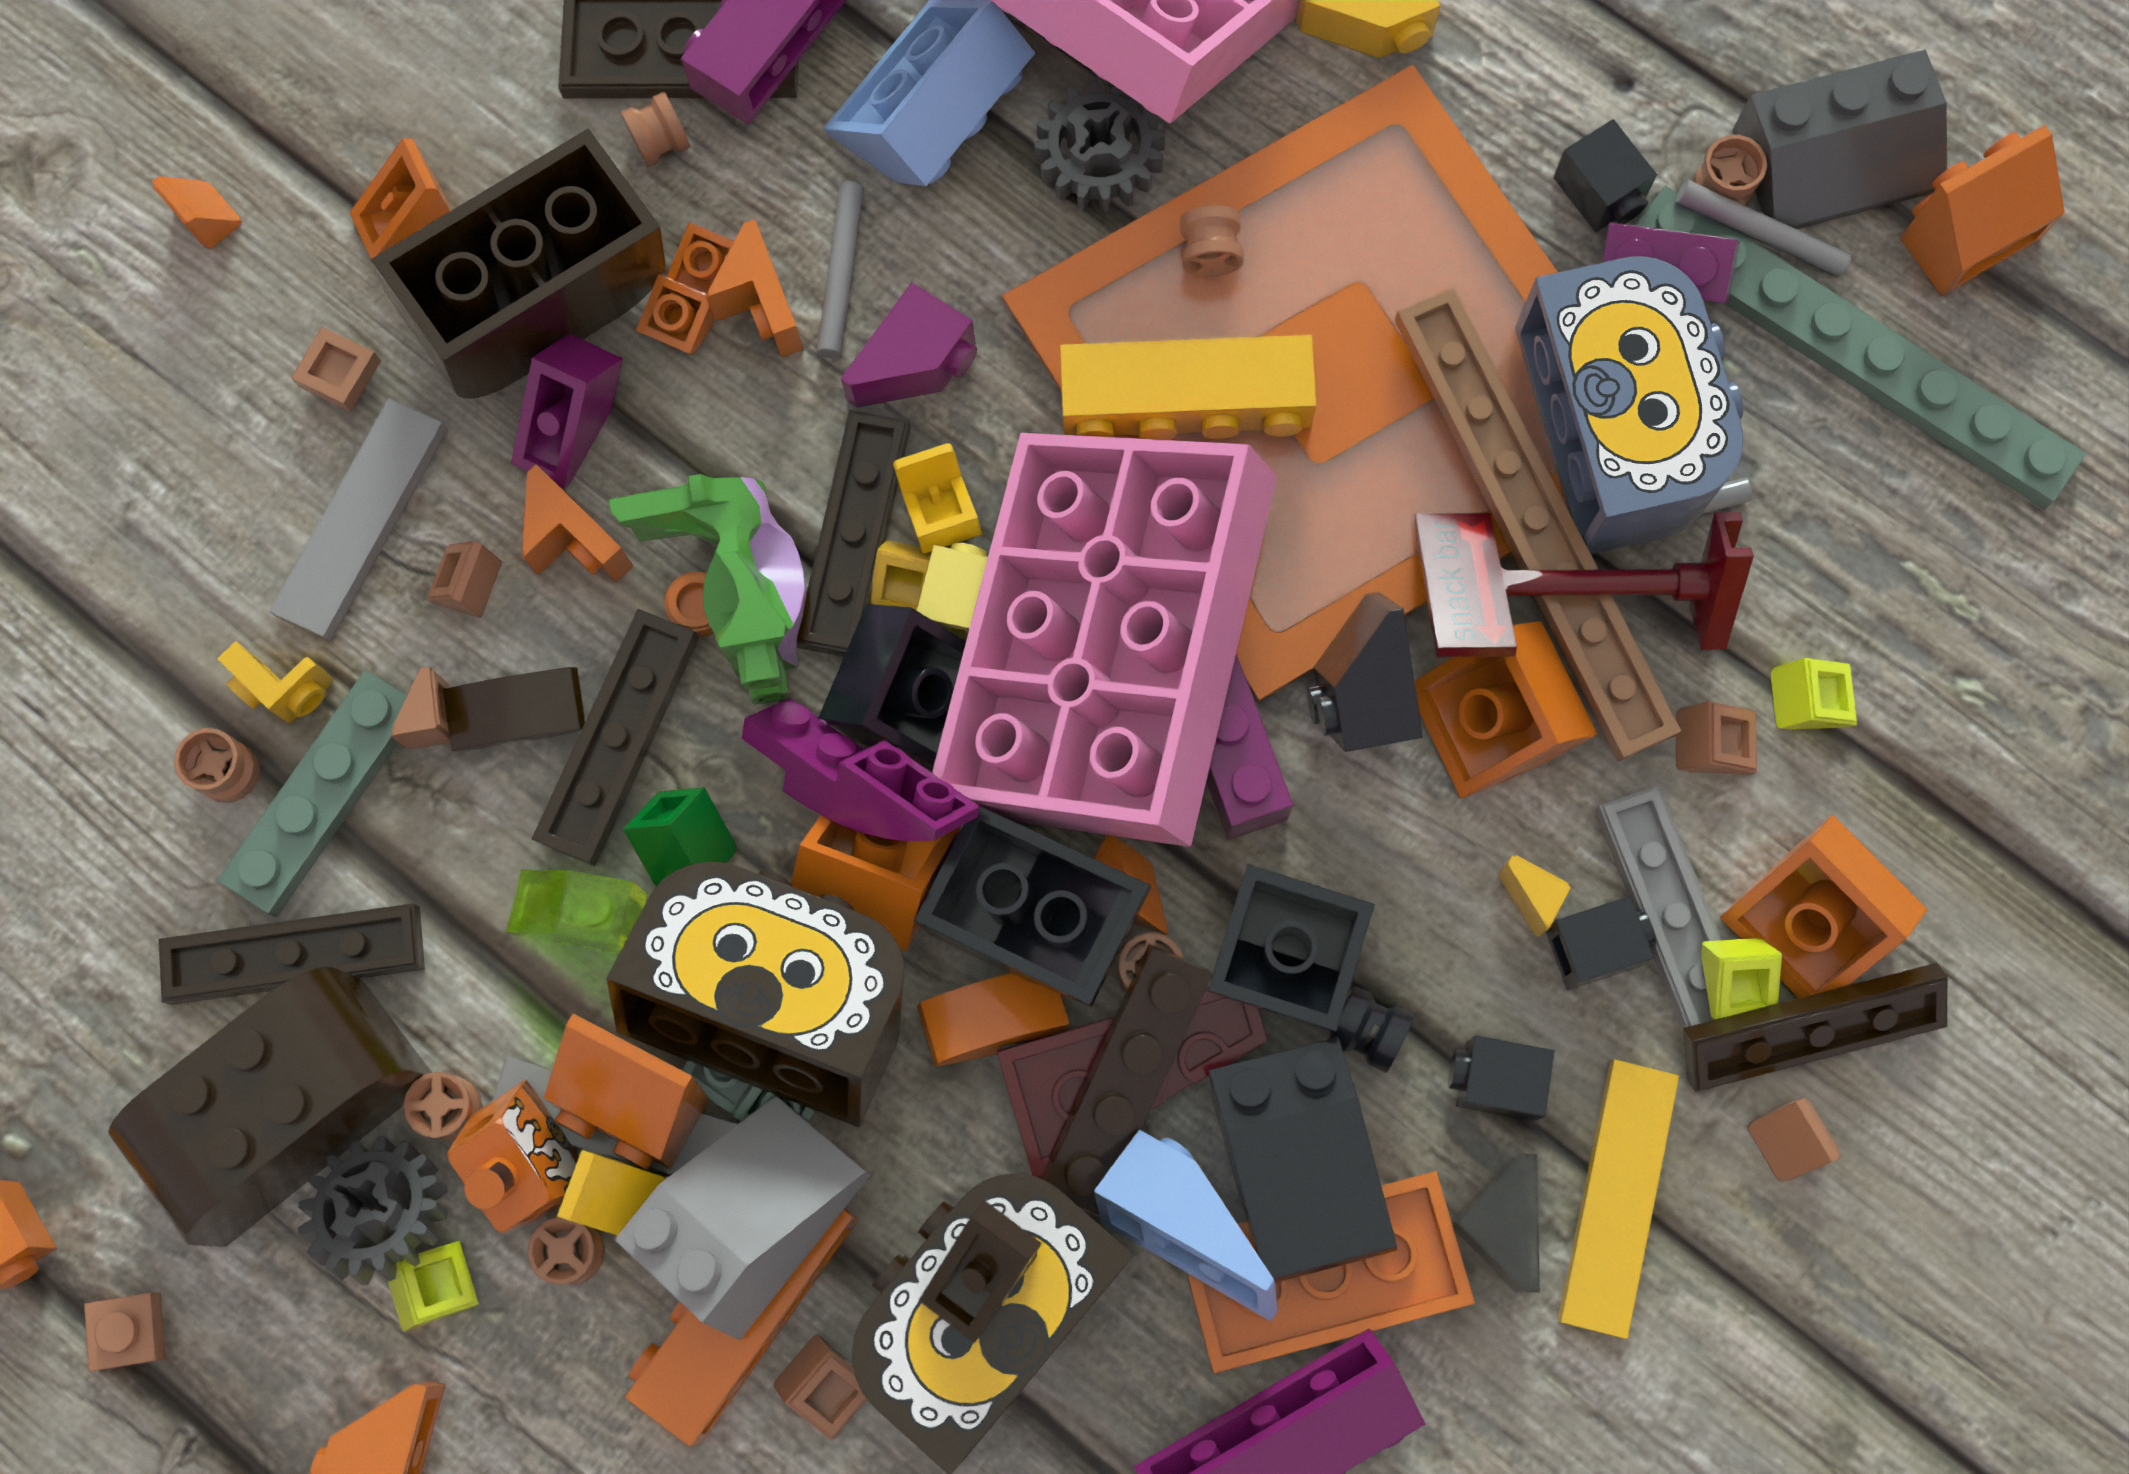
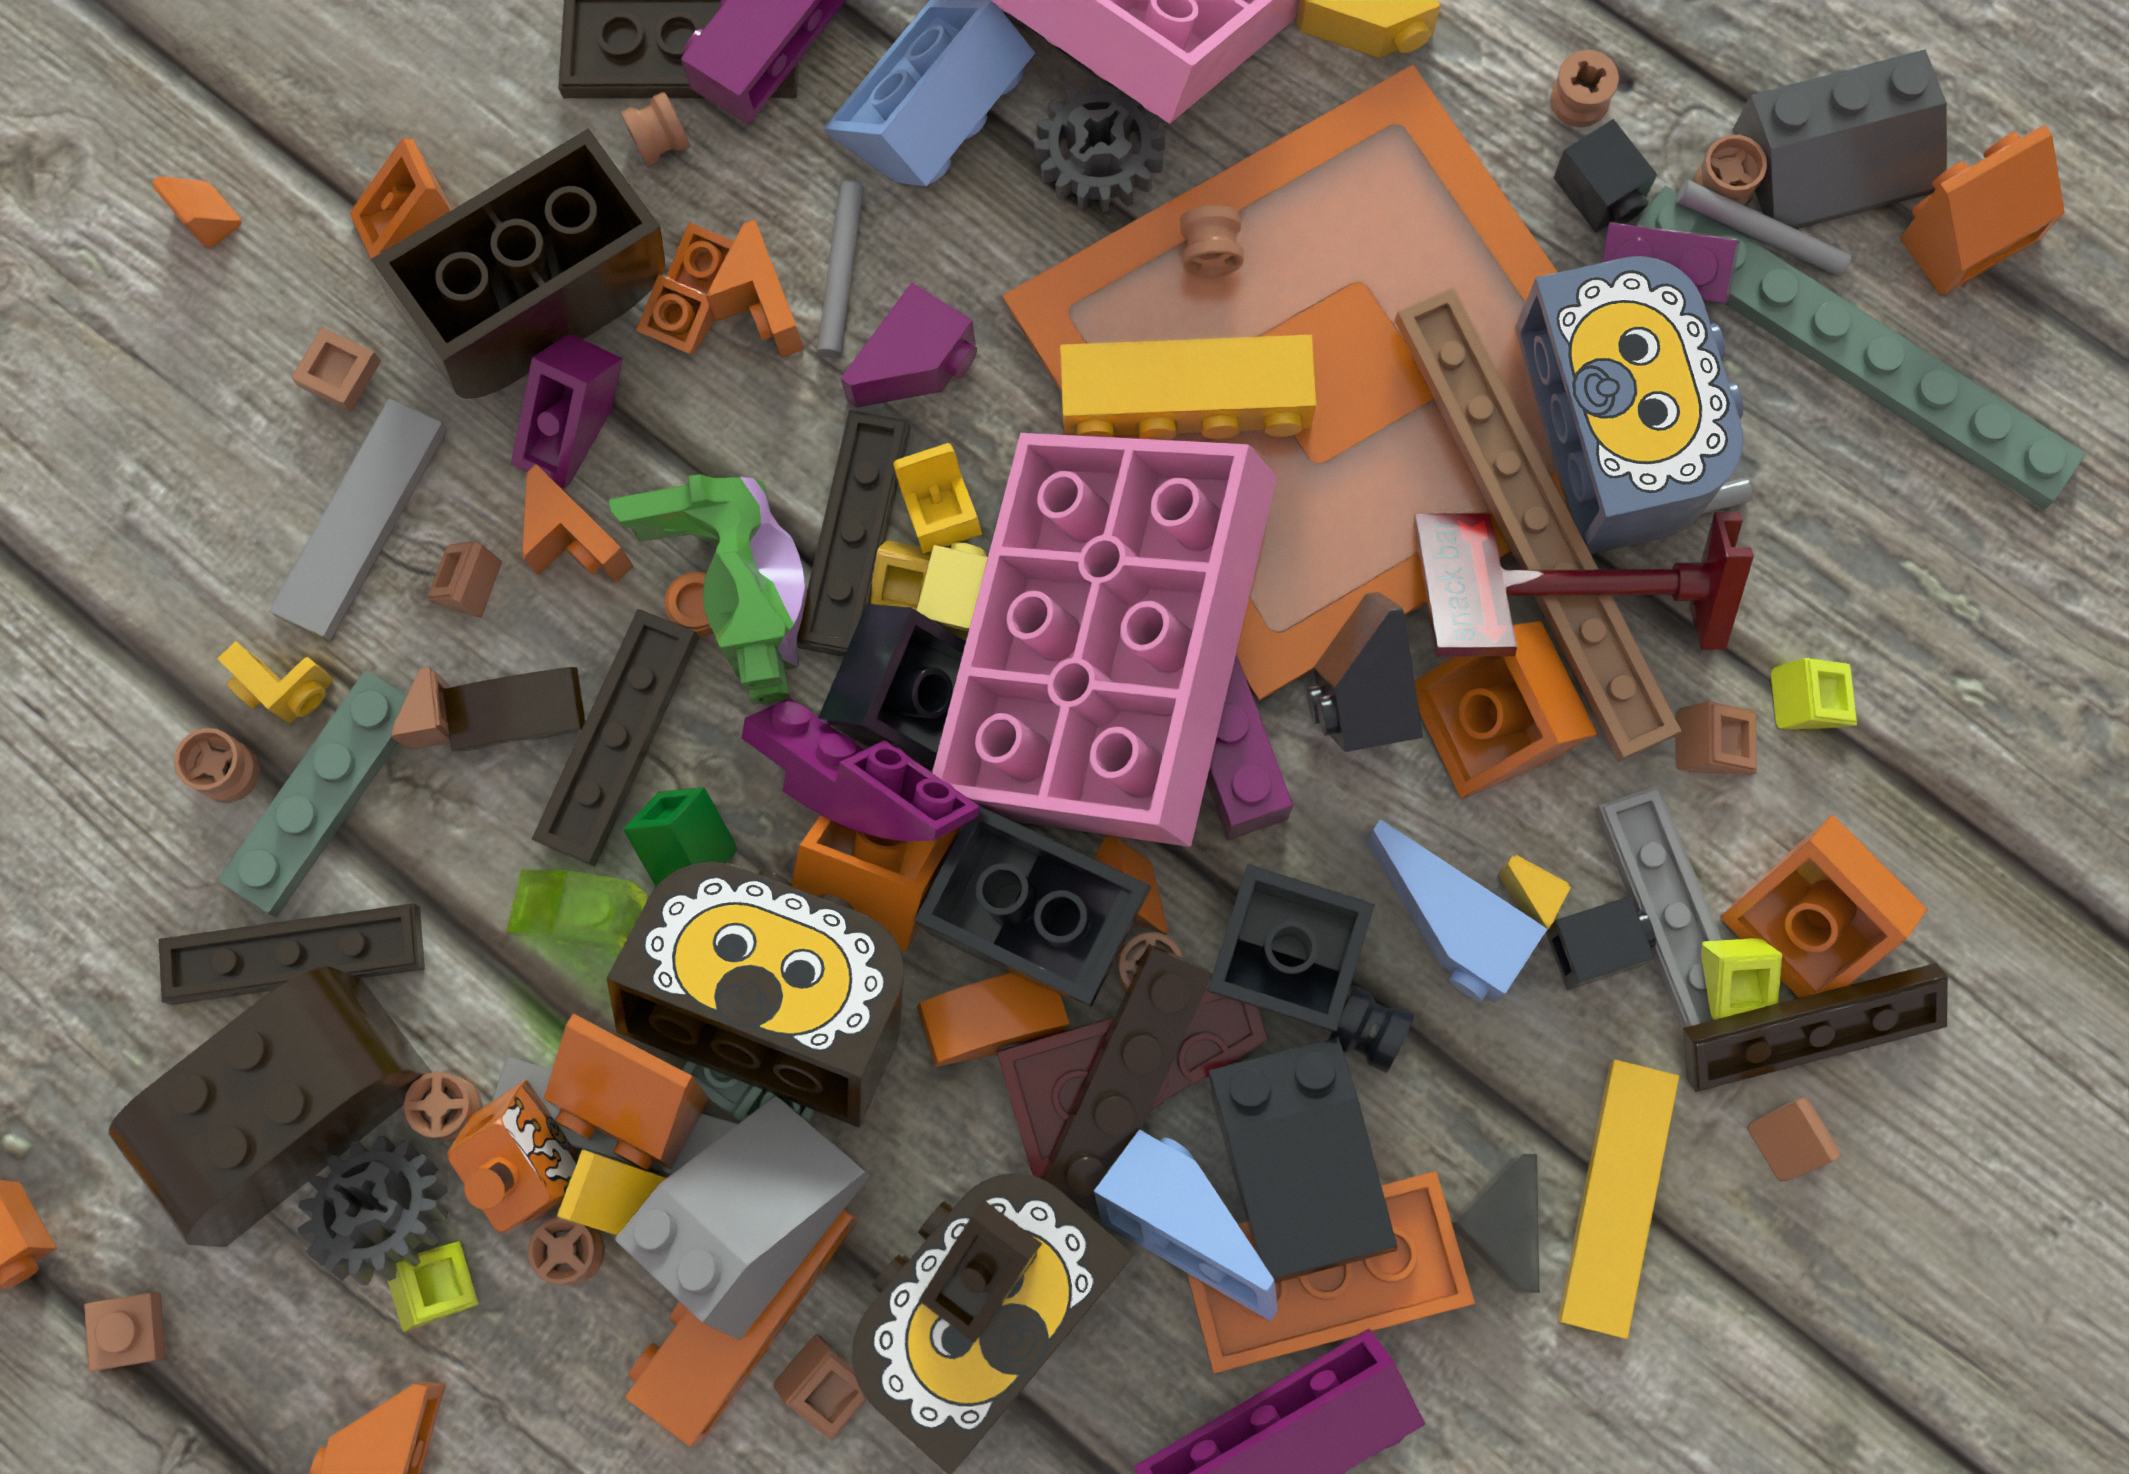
(1460, 920): none -> light blue slope
(1502, 1077): black brick -> none
(1576, 103): none -> nougat wheel

